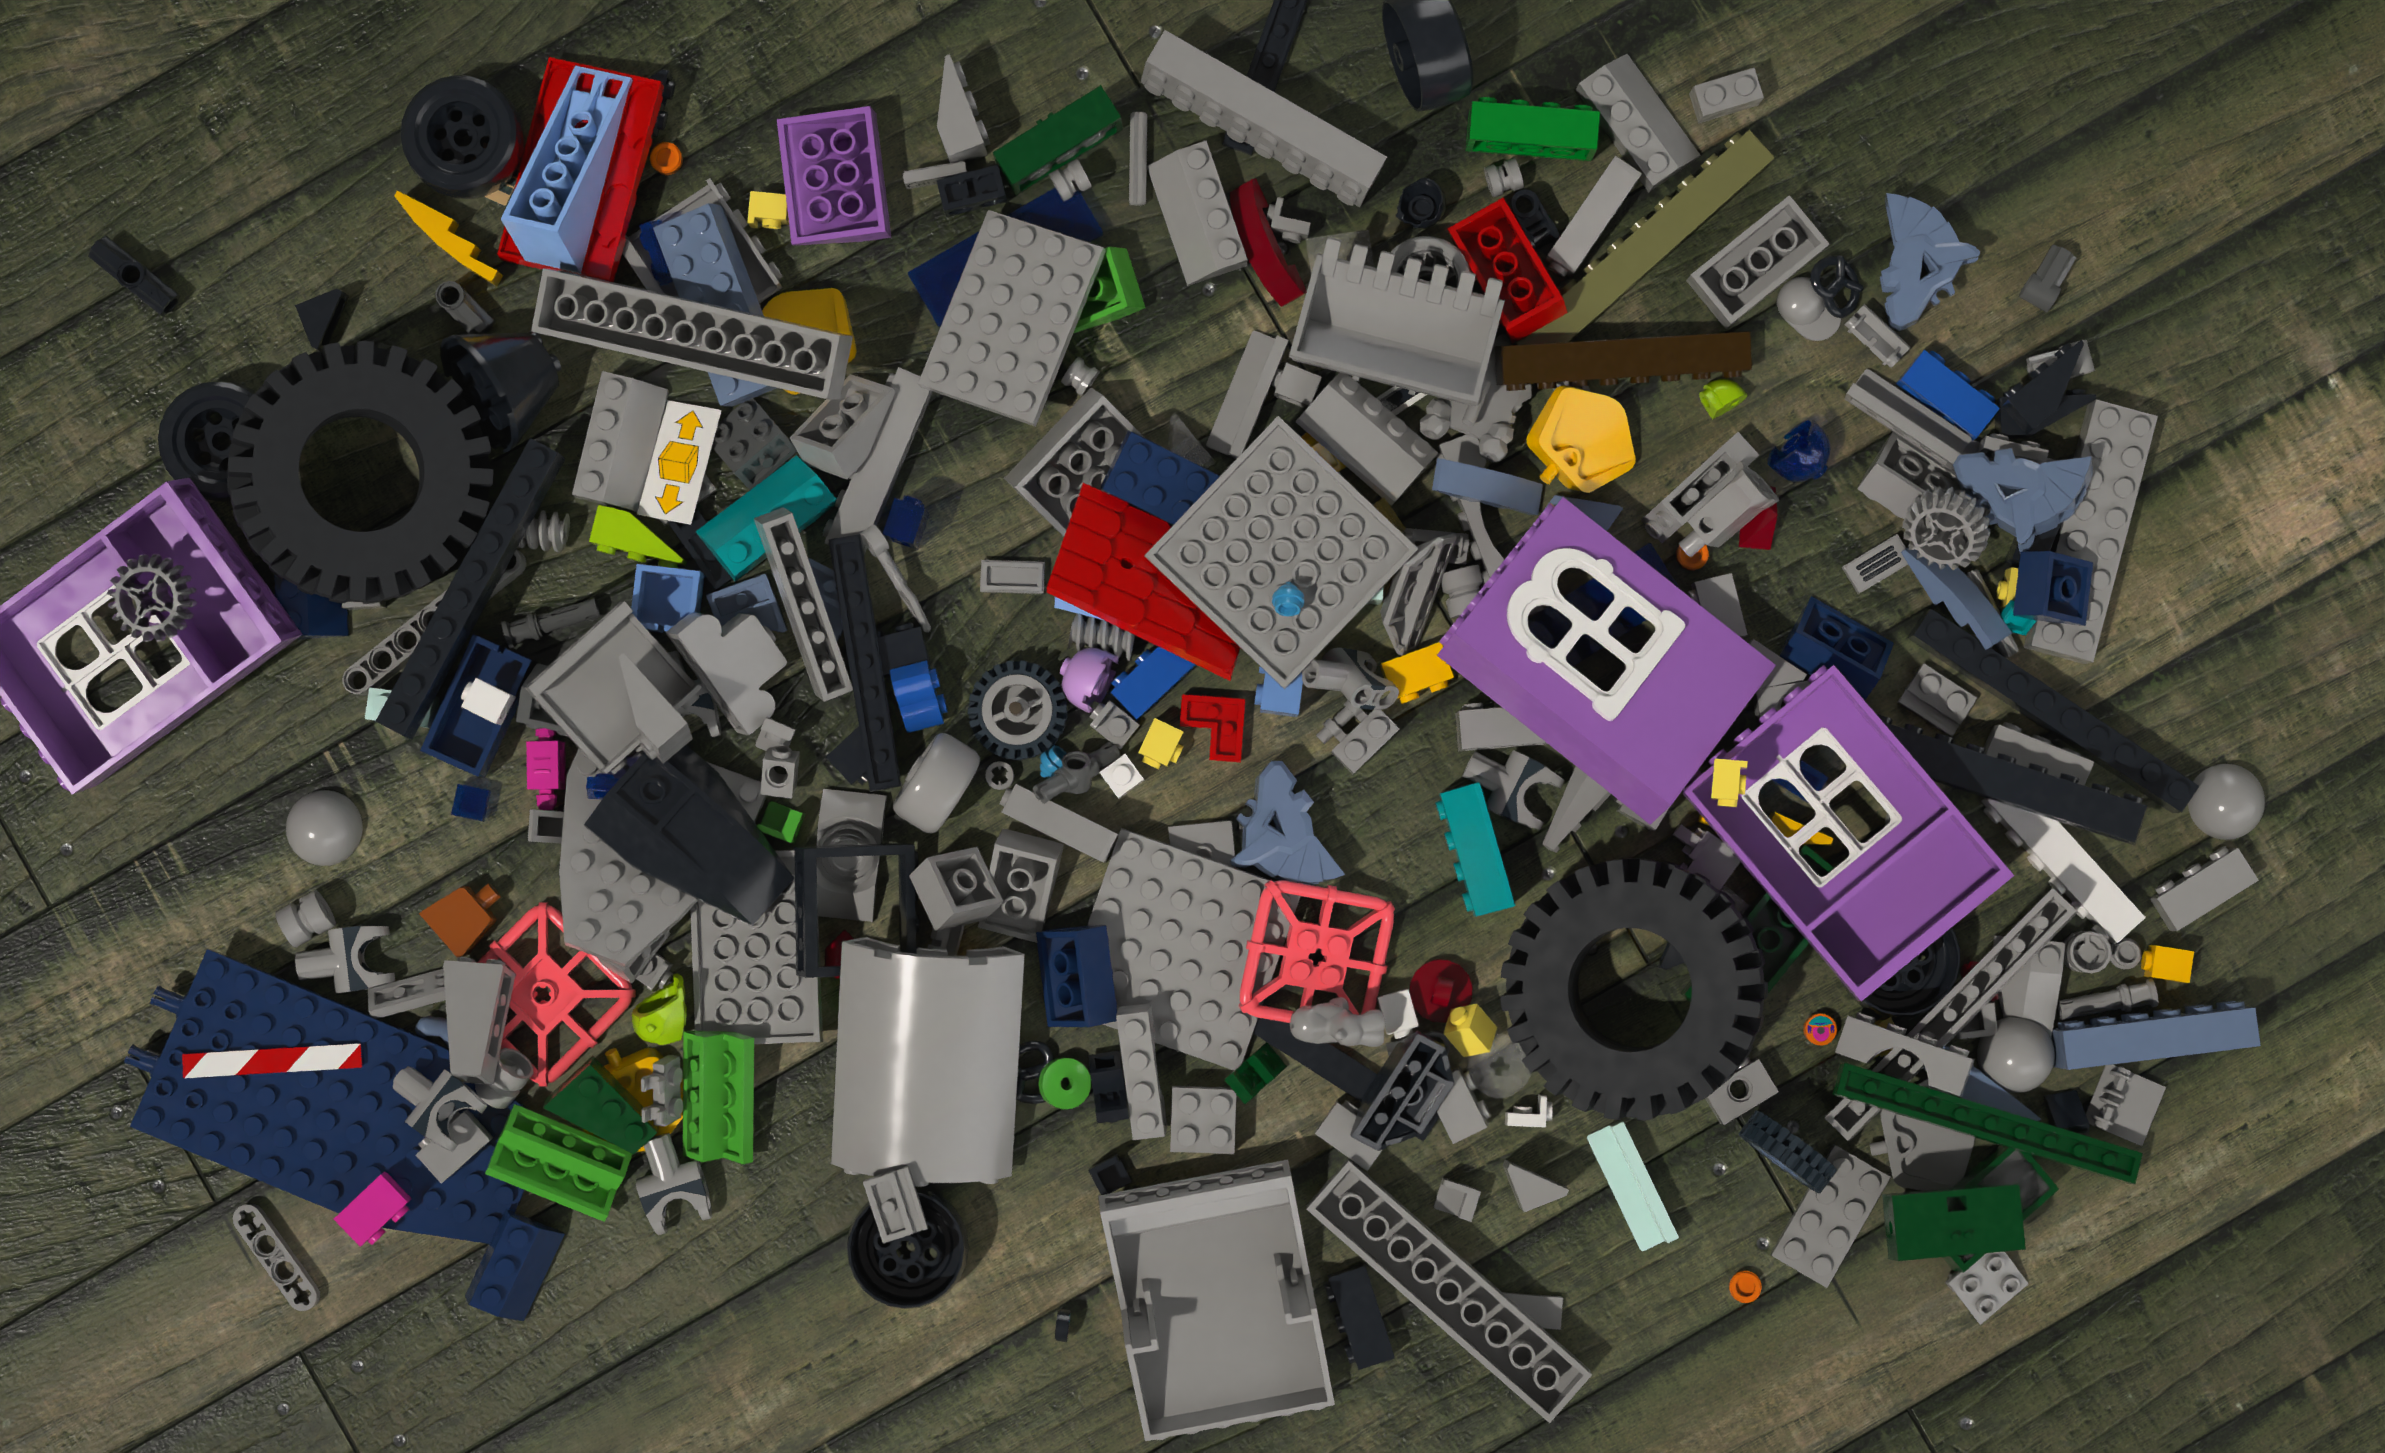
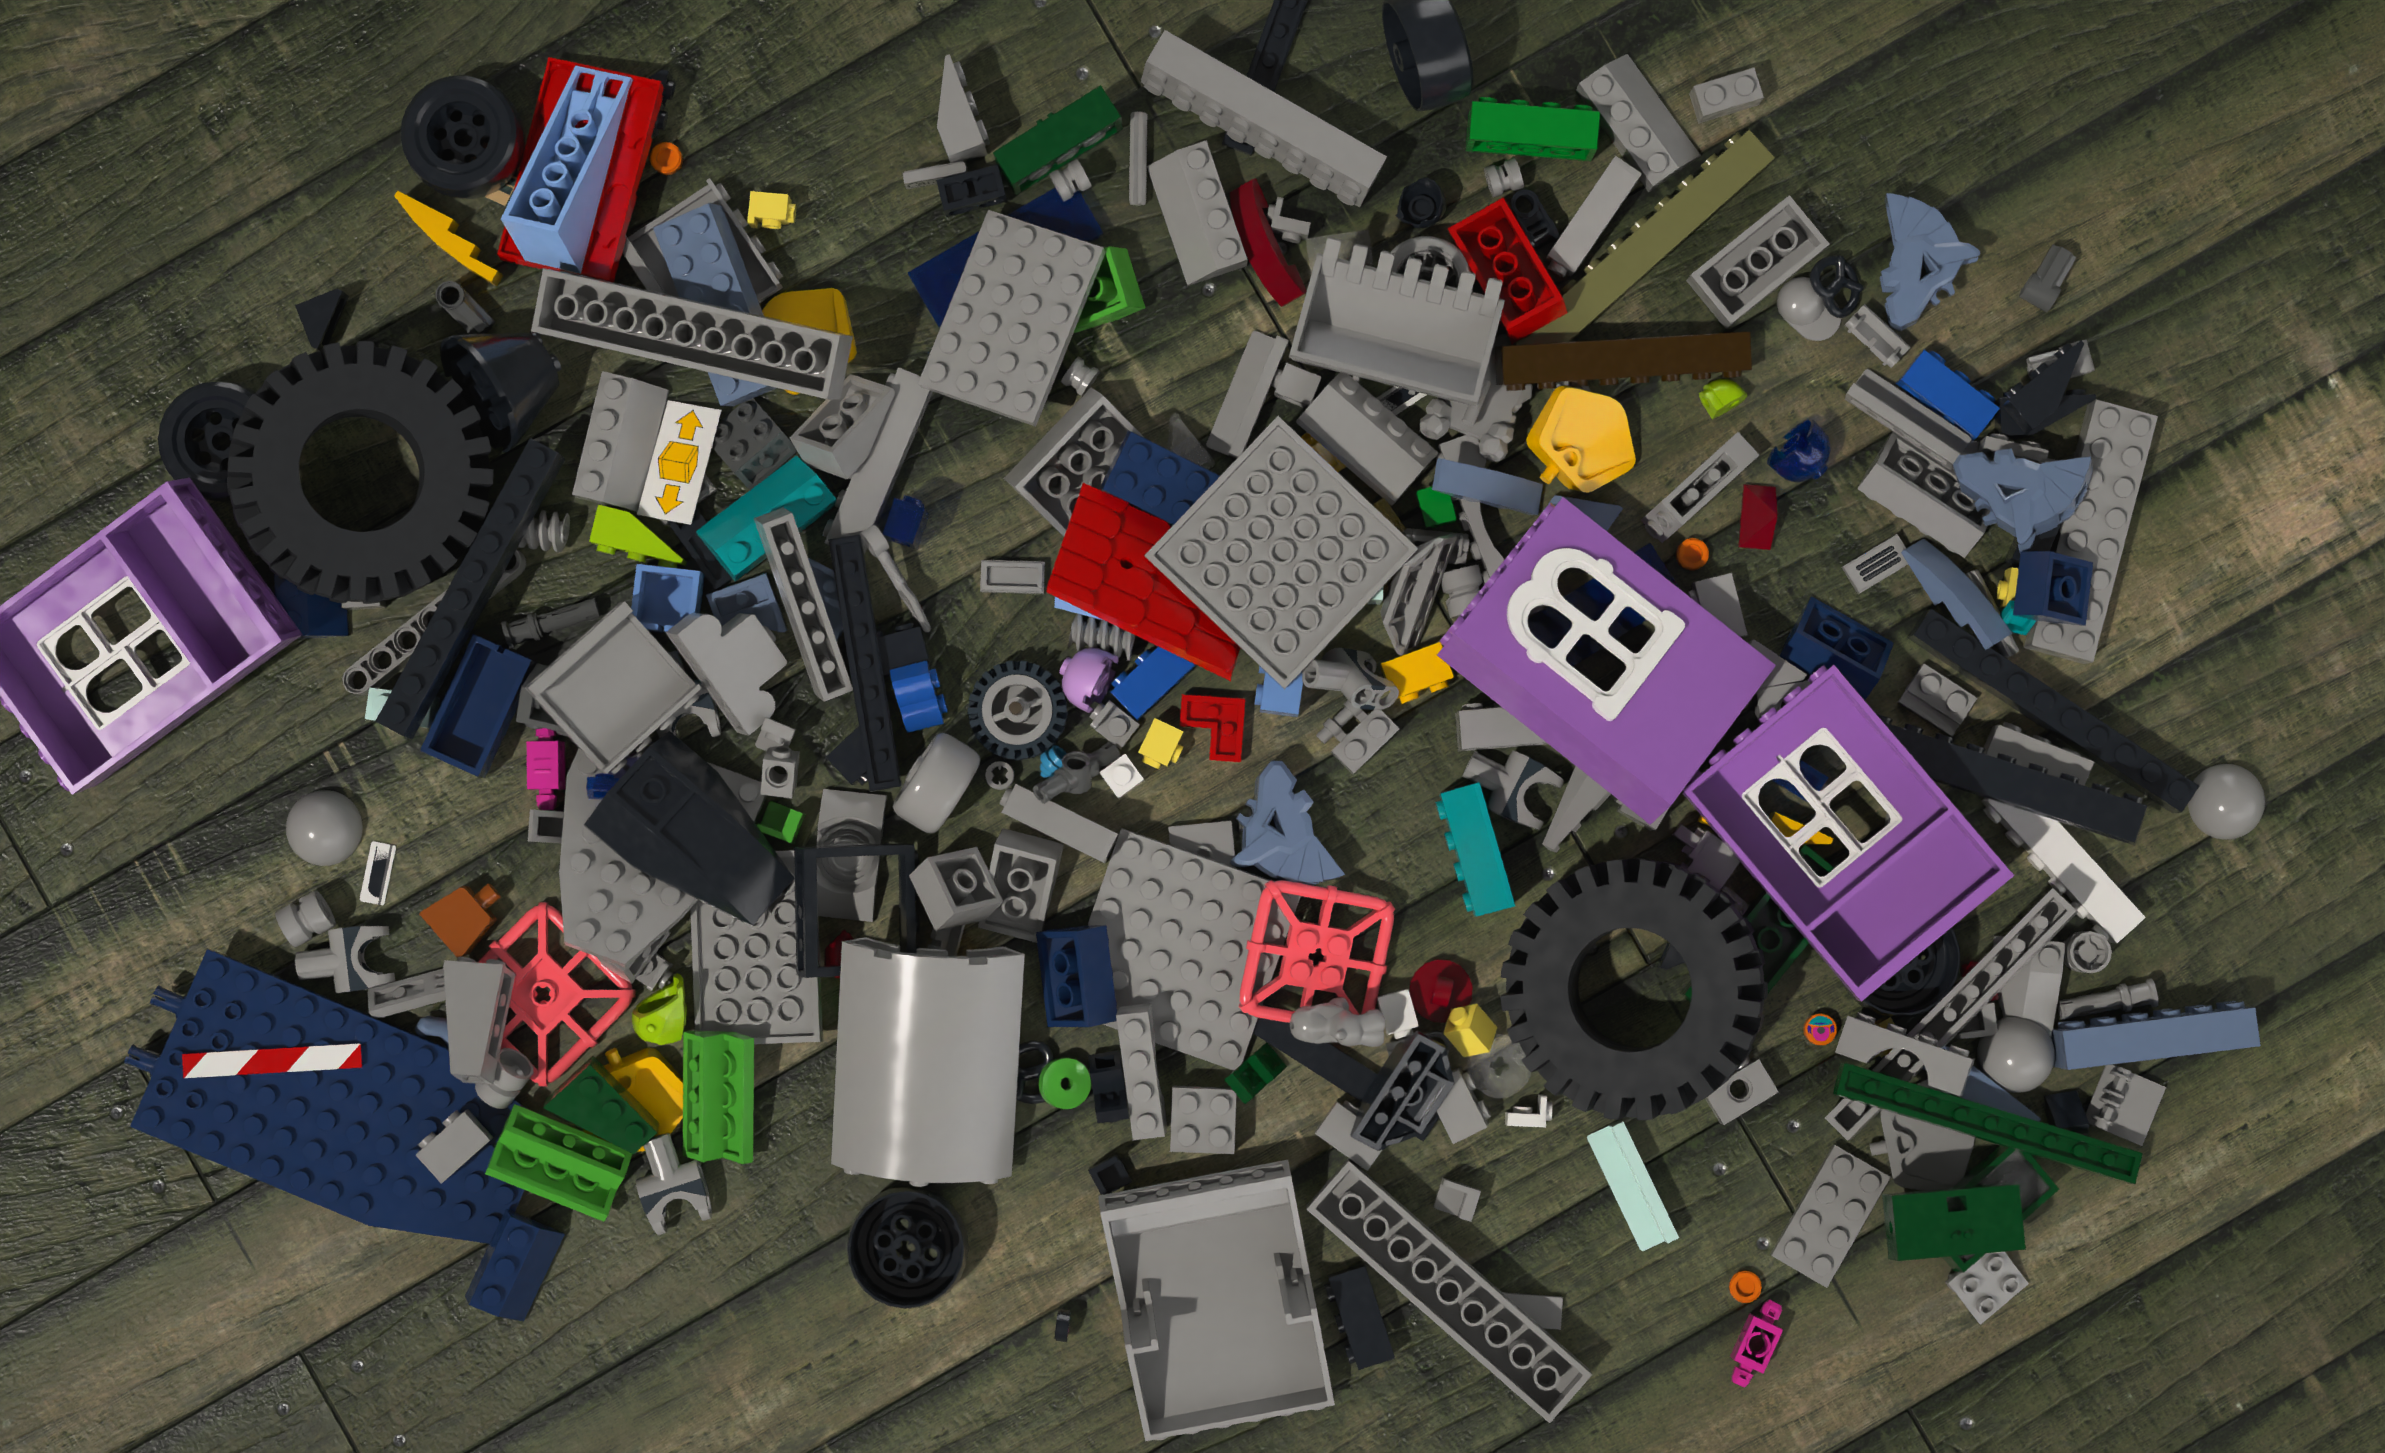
(139, 619): dark grey gear -> none
(147, 287): black piece -> none
(271, 1260): light grey beam -> none
(373, 1209): dark pink brick -> none
(377, 873): none -> sticker
(435, 1103): light grey connector -> none
(470, 802): clear blue plate -> none
(487, 701): white brick -> none
(650, 243): clear blue plate -> none
(658, 723): light grey slope -> none
(666, 1091): light grey plate -> none
(834, 177): medium lavender slope -> none
(895, 1204): light grey plate -> none
(1288, 600): dark azure plate -> none
(1435, 508): none -> green panel
(1531, 1188): light grey slope -> none
(1728, 782): light yellow brick -> none
(1729, 510): light grey piece -> none
(1770, 1312): none -> dark pink piece
(1787, 1151): black wheel -> none
(1944, 539): light grey gear -> none
(2125, 953): light grey plate -> none
(2167, 963): yellow brick -> none
(2203, 888): light grey brick -> none

